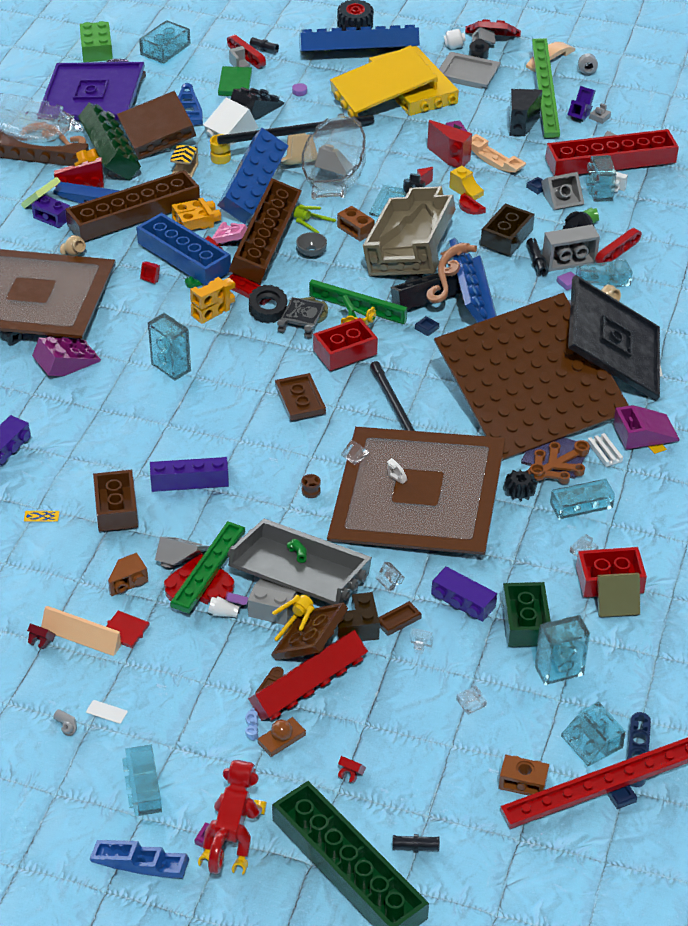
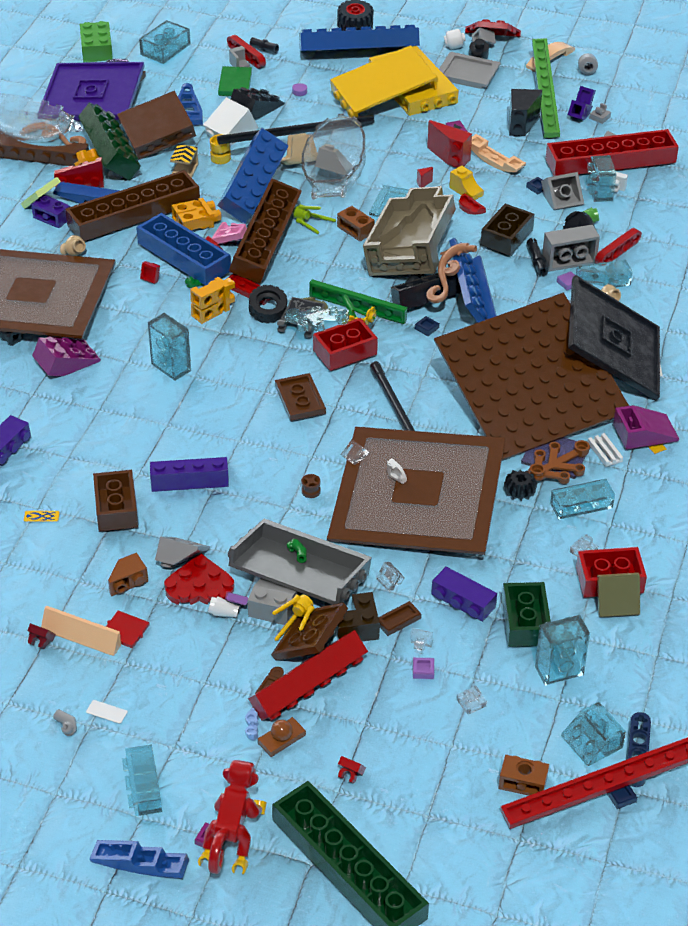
(207, 568): green tile -> none
(311, 241): dark grey piece -> none
(314, 315): none -> clear light blue plant
(414, 179): black piece -> none
(416, 843): black pin -> none
(423, 668): none -> medium lavender tile

